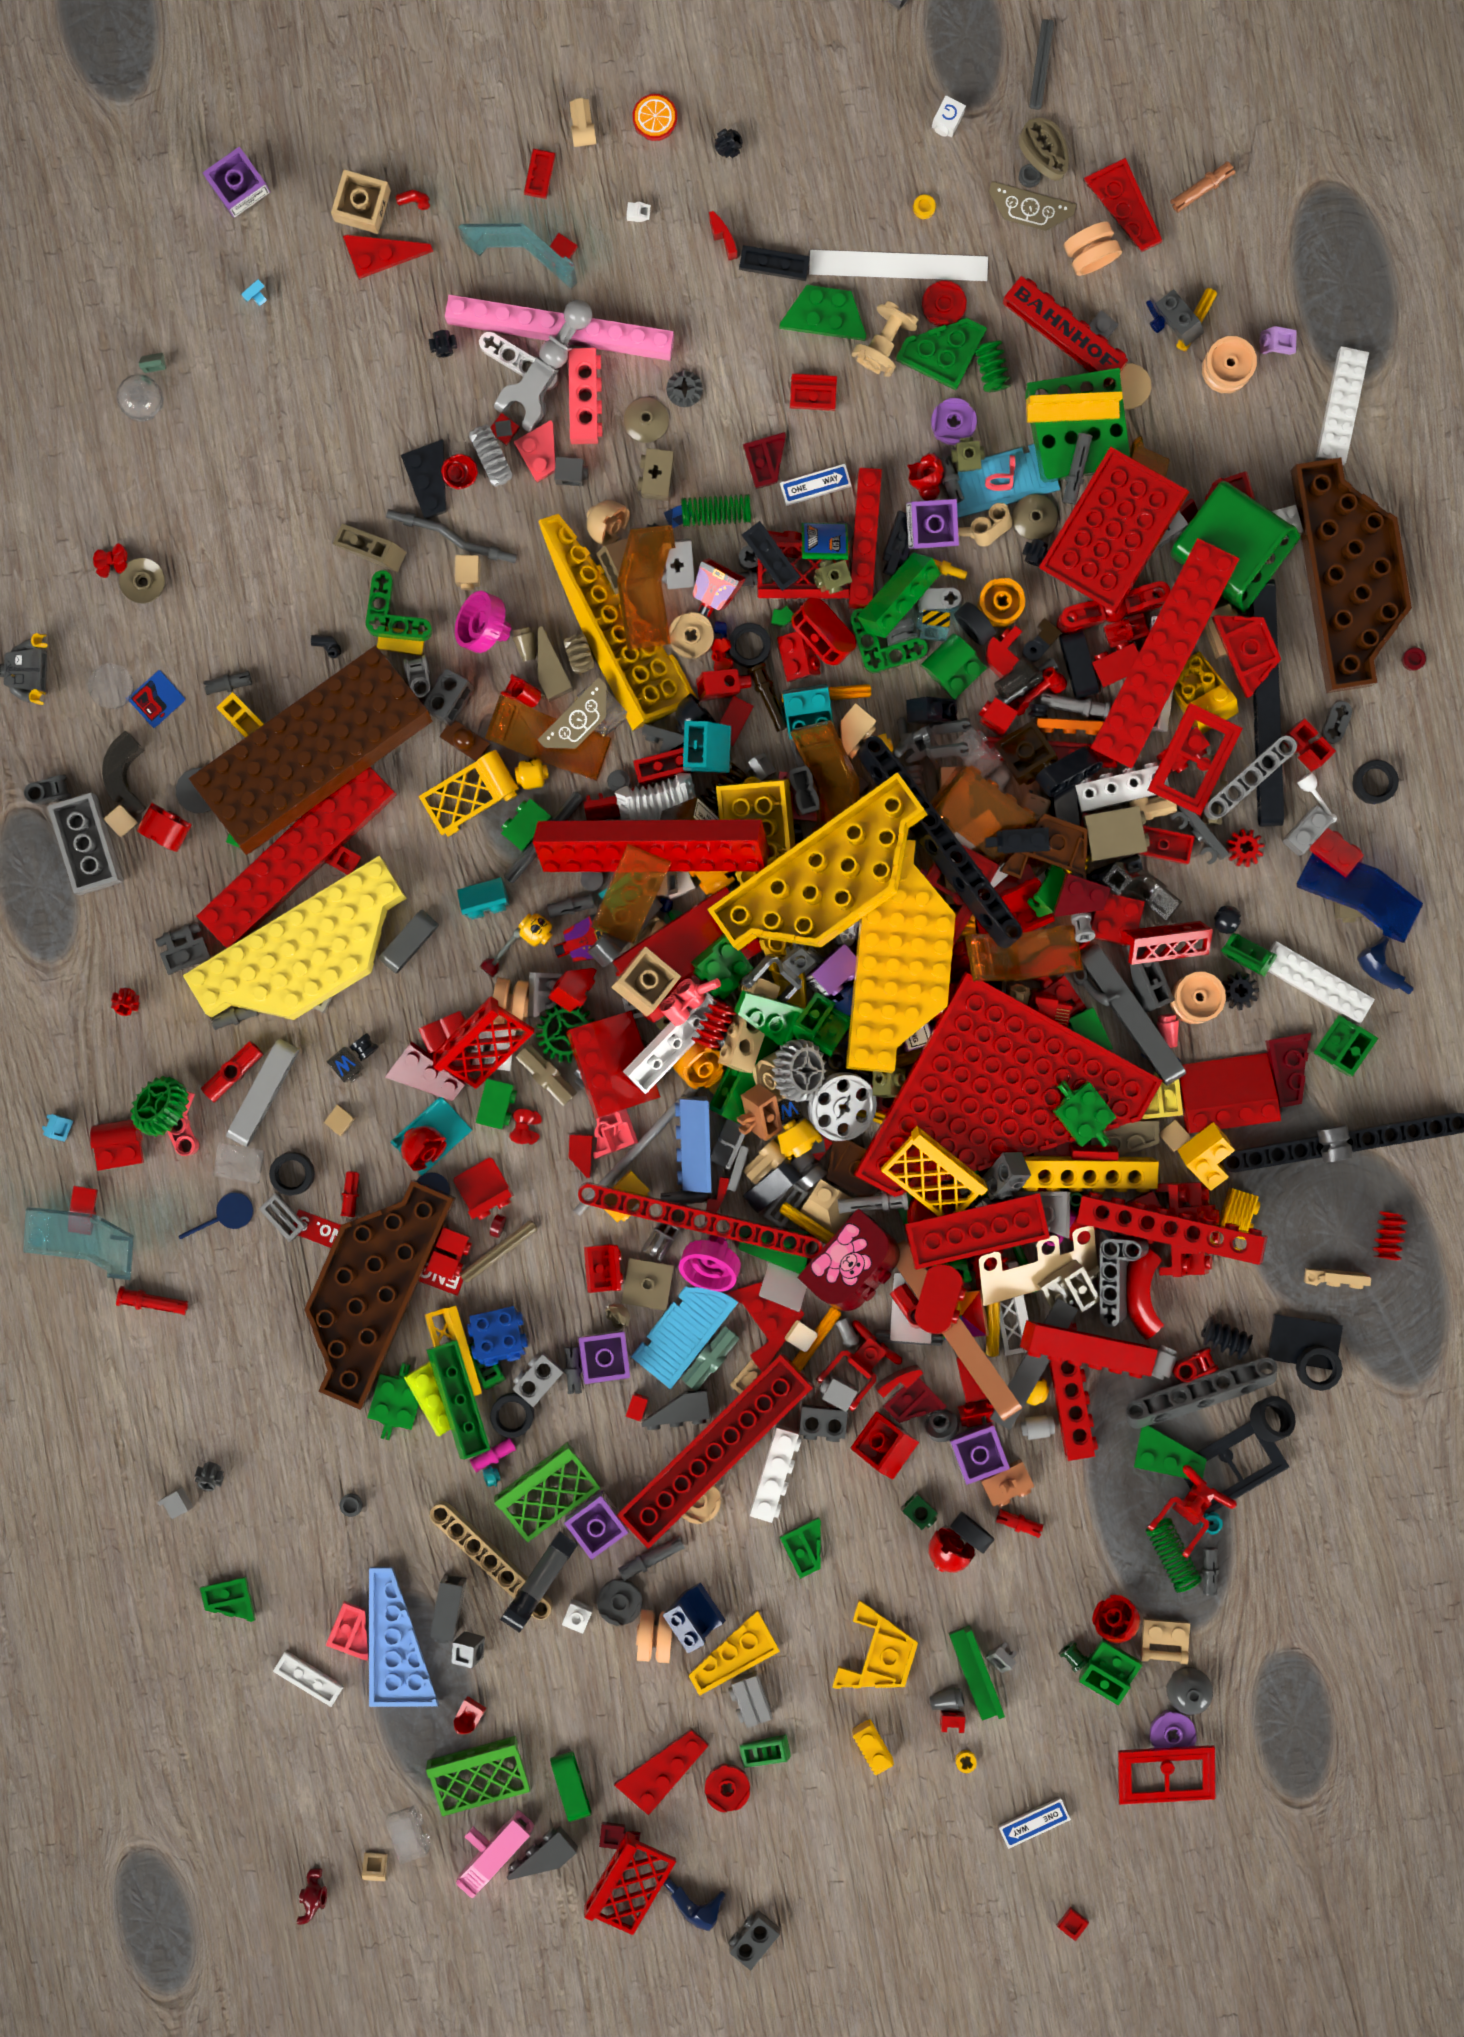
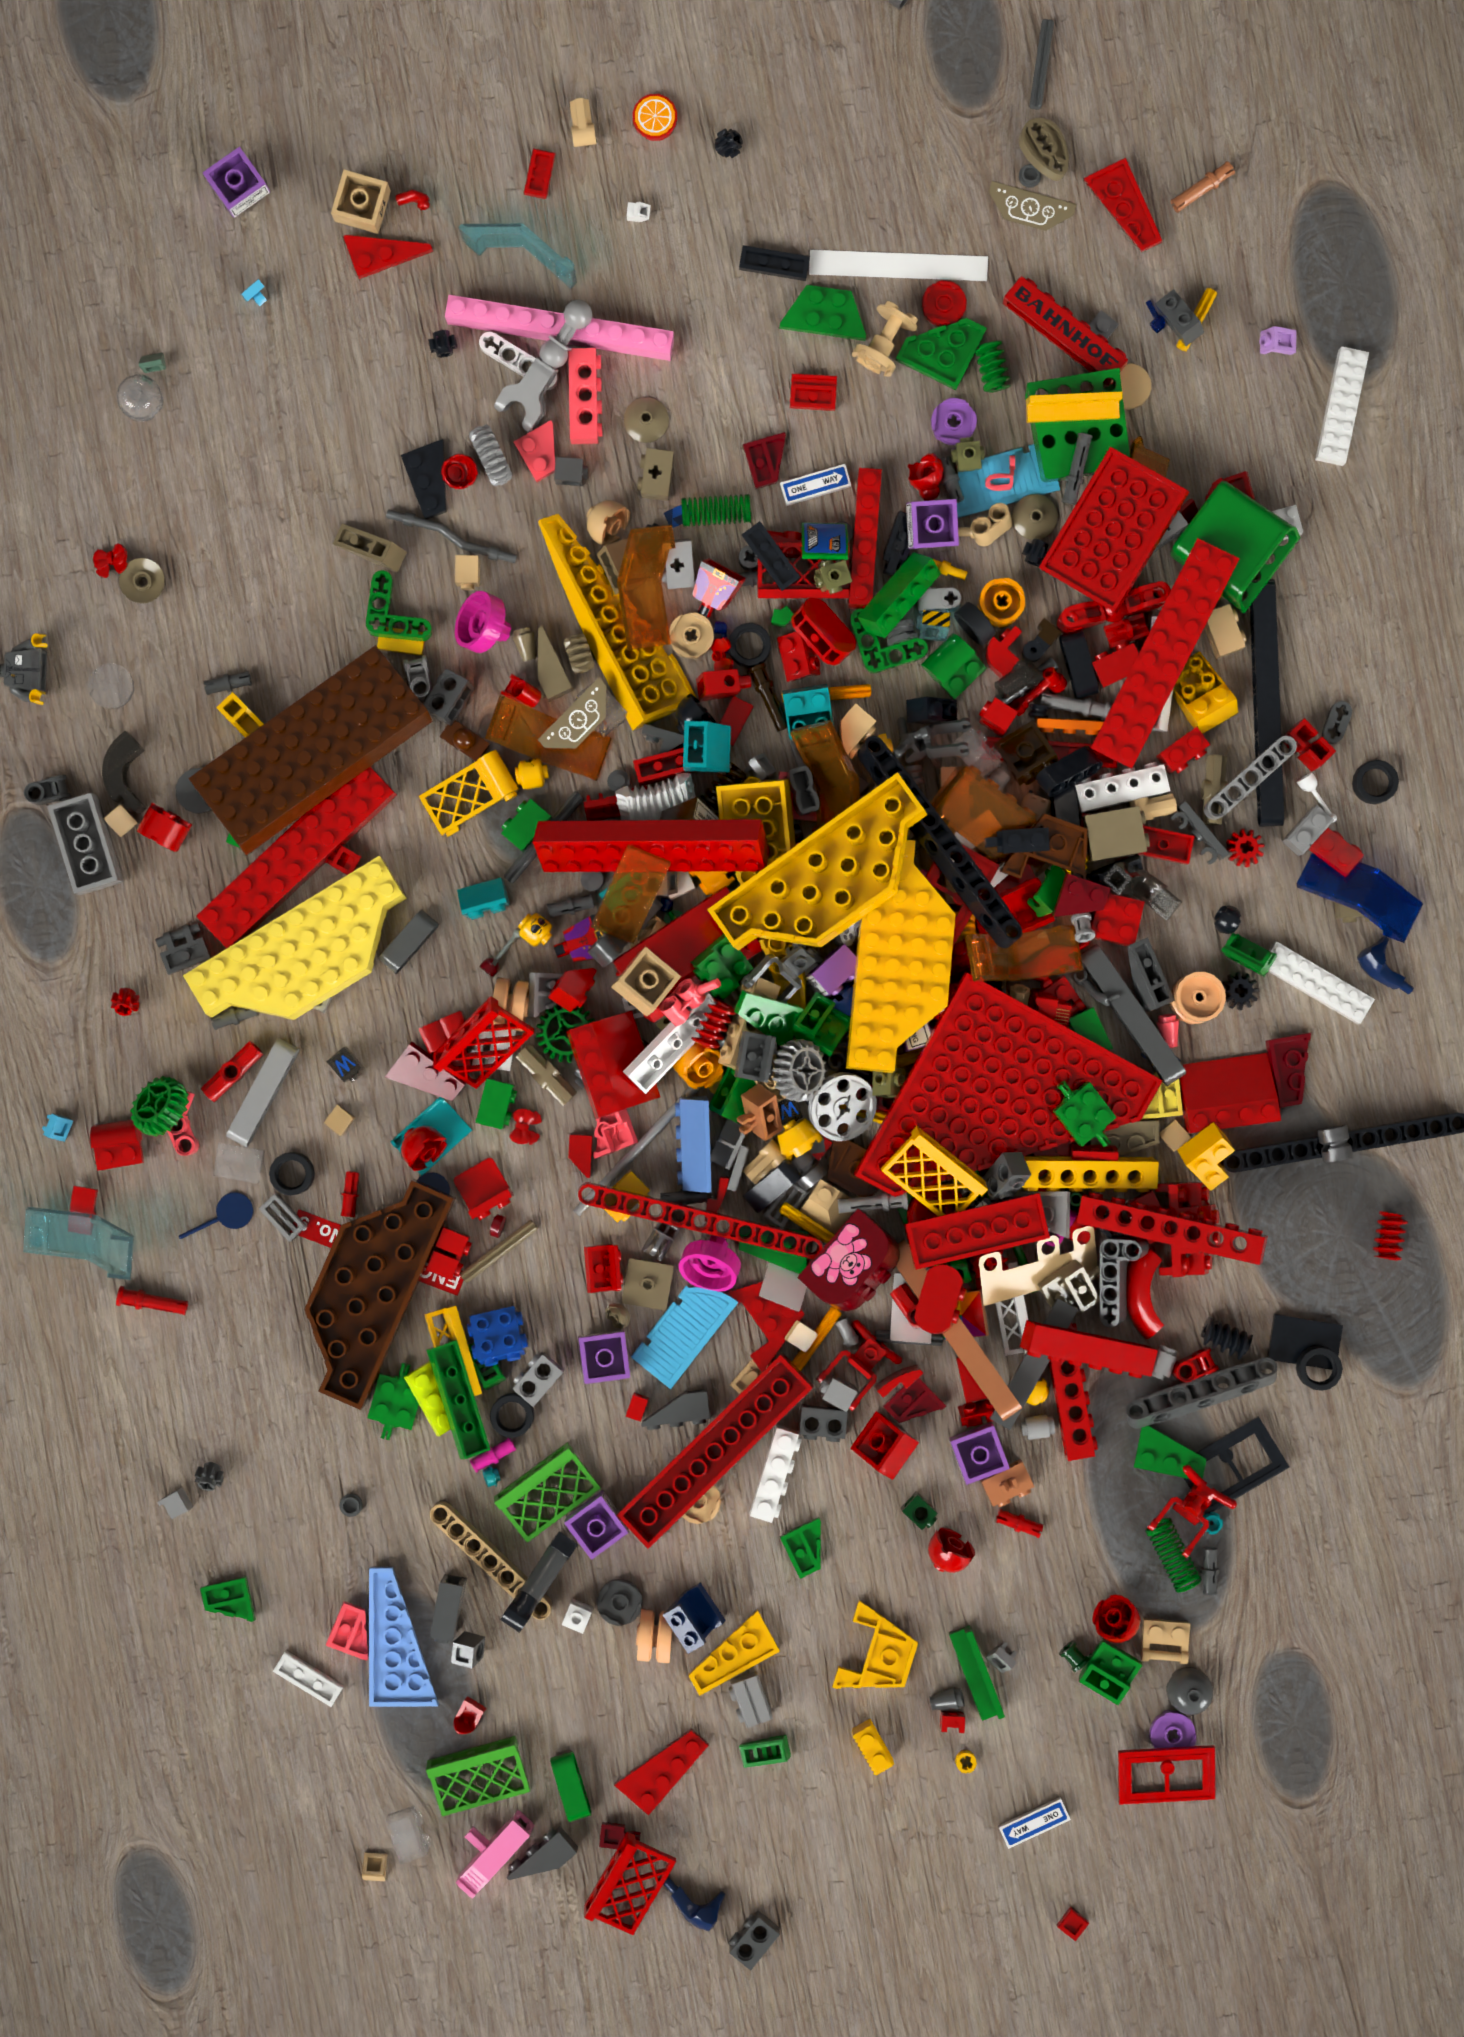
(156, 699): sticker -> none
(312, 1896): dark red piece -> none
(329, 644): black arm -> none
(364, 1047): black wheel -> none
(504, 429): tile -> none
(563, 246): red tile -> none
(573, 1370): dark grey pin -> none
(649, 1559): dark grey pin -> none
(693, 394): dark grey gear -> none
(710, 1358): sand green piece -> none
(721, 231): red slope -> none
(723, 1775): red plate -> none
(755, 1057): none -> dark grey bracket
(924, 206): yellow tile -> none
(942, 1425): dark grey plate -> none
(948, 117): white brick -> none
(972, 1532): black tyre -> none
(993, 1323): yellow axle -> none
(1092, 248): light nougat wheel -> none
(1174, 934): red fence -> none
(1214, 768): red door -> none
(1239, 1209): yellow brick -> none
(1240, 367): light nougat wheel -> none
(1248, 649): red wing -> none
(1284, 1412): black tyre -> none
(1336, 1277): tan hinge -> none
(1345, 1046): green brick -> none
(1351, 571): reddish brown brick -> none
(1413, 659): dark red tile -> none

